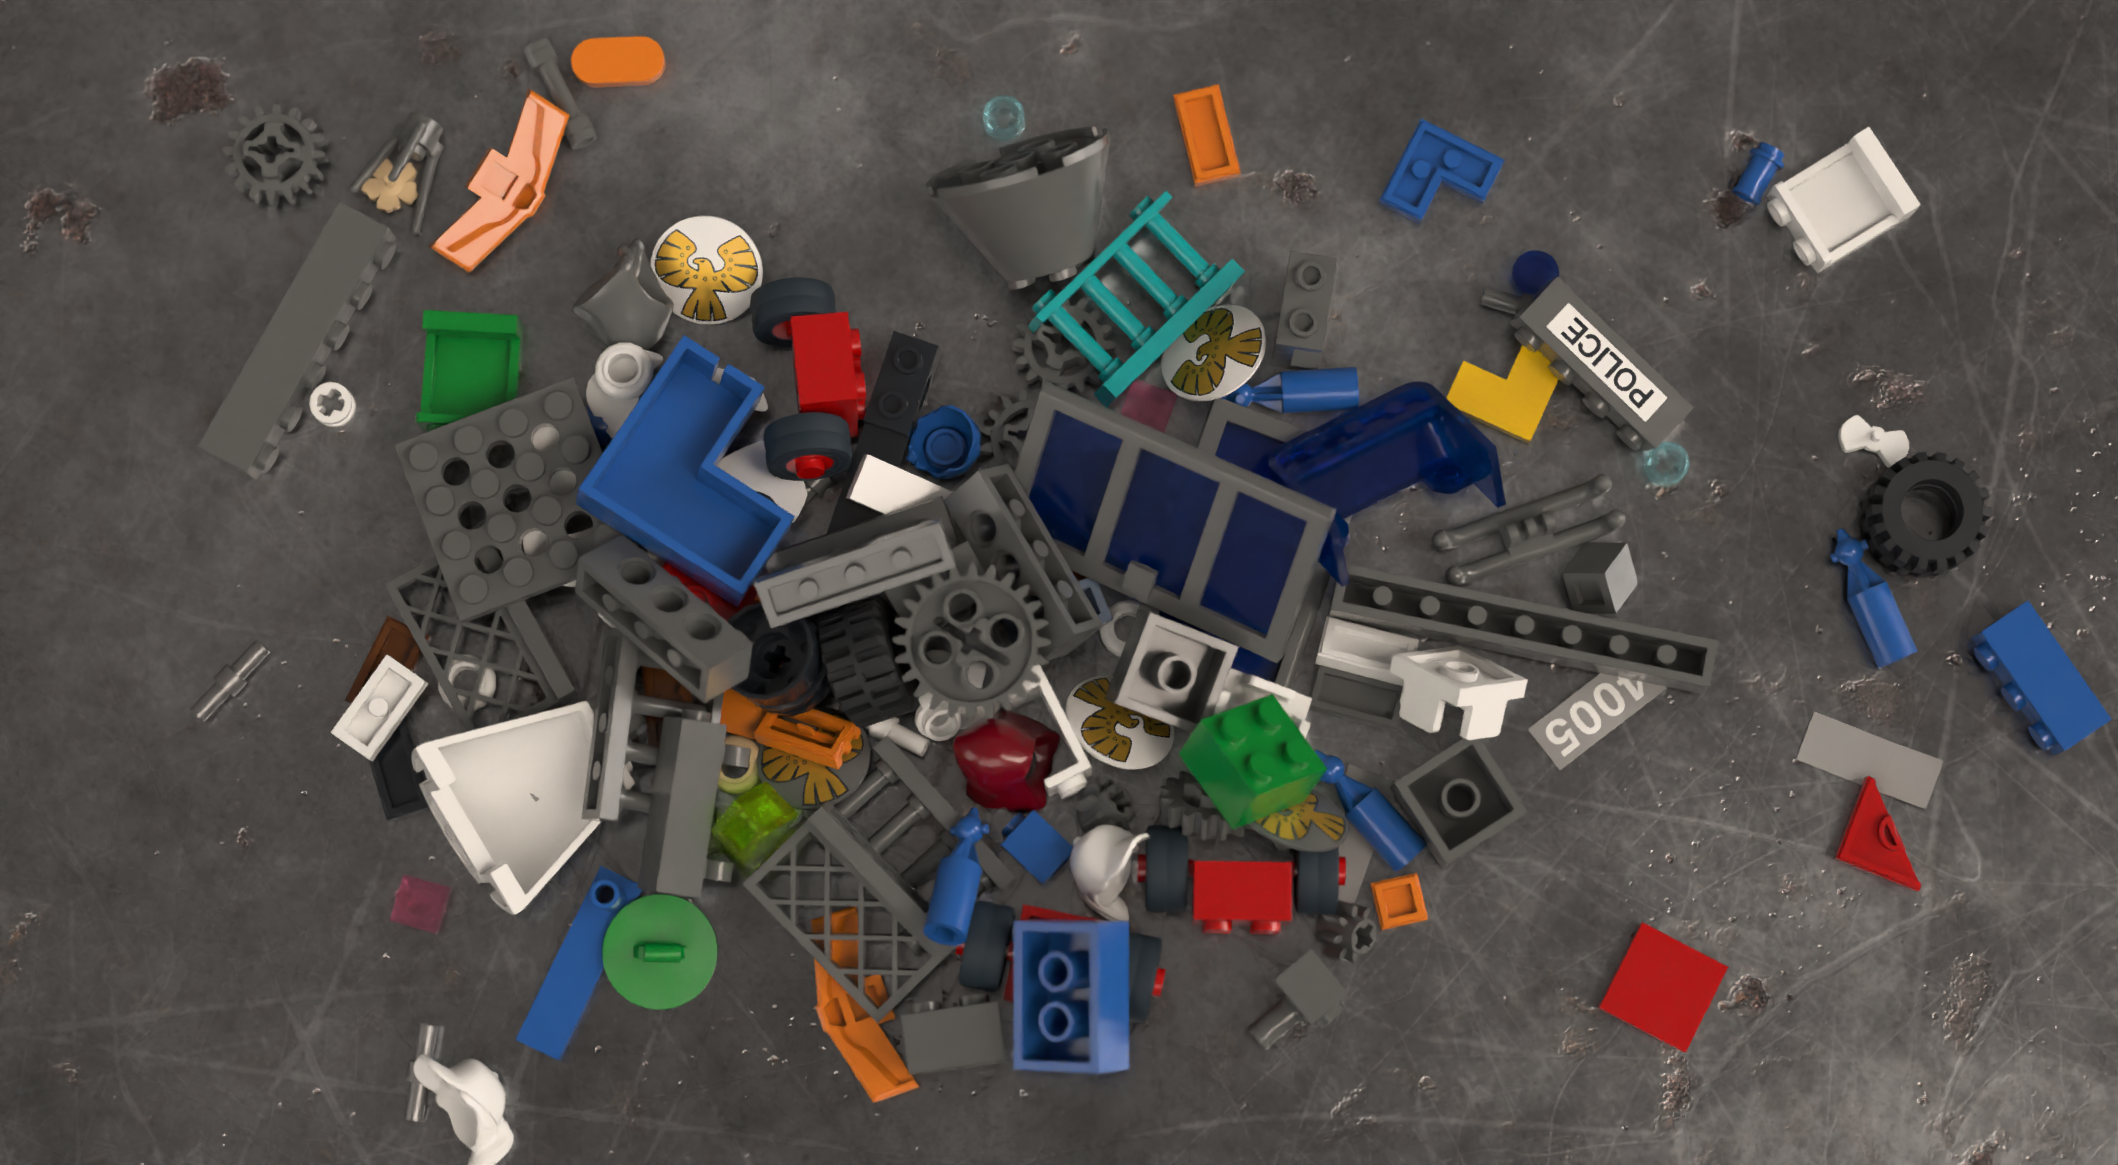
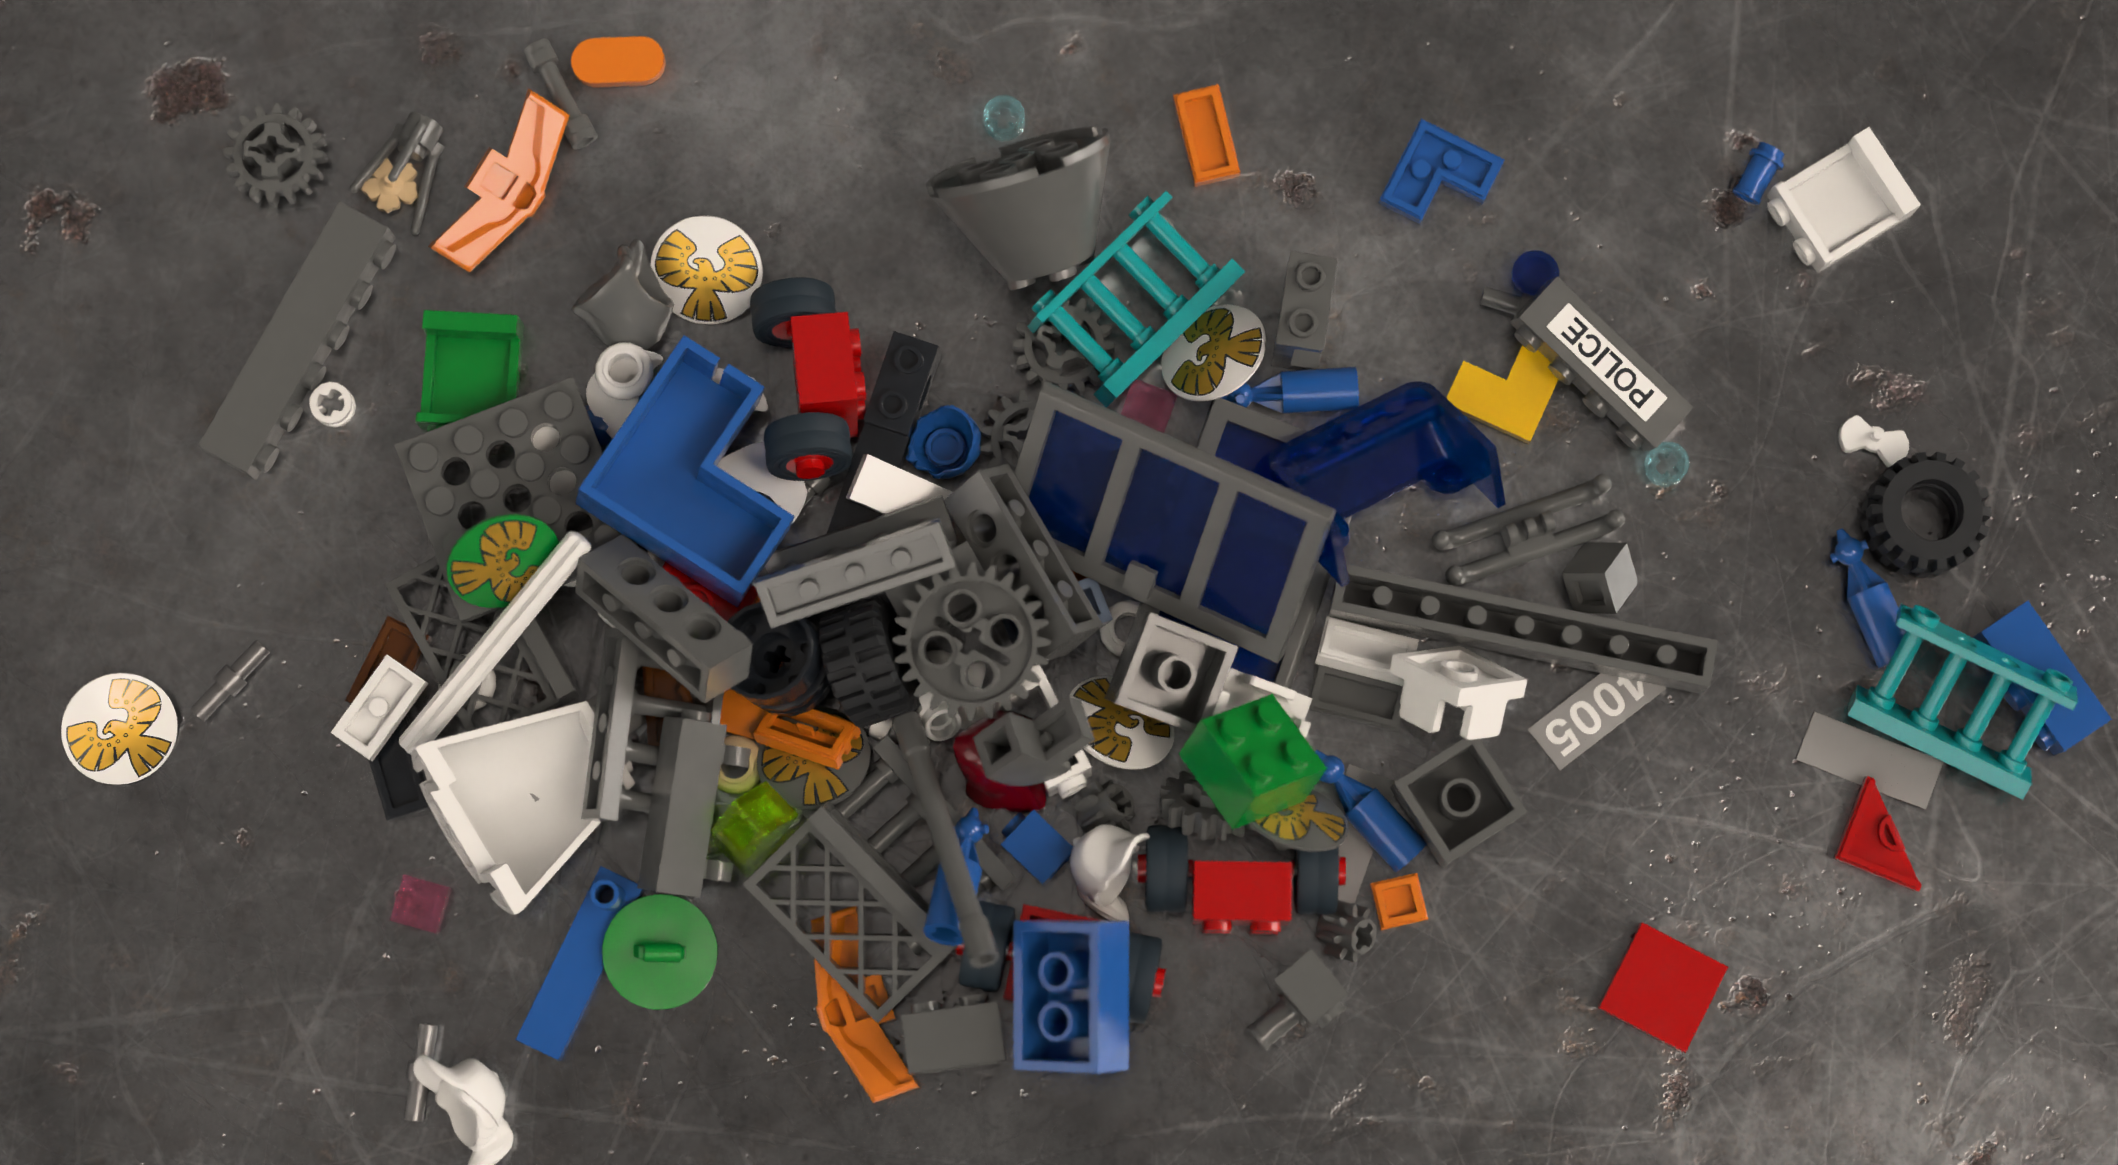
(119, 728): none -> shield
(496, 641): none -> white axle
(498, 558): none -> shield
(972, 923): none -> dark grey piece
(1035, 750): none -> dark grey brick
(1964, 747): none -> teal fence

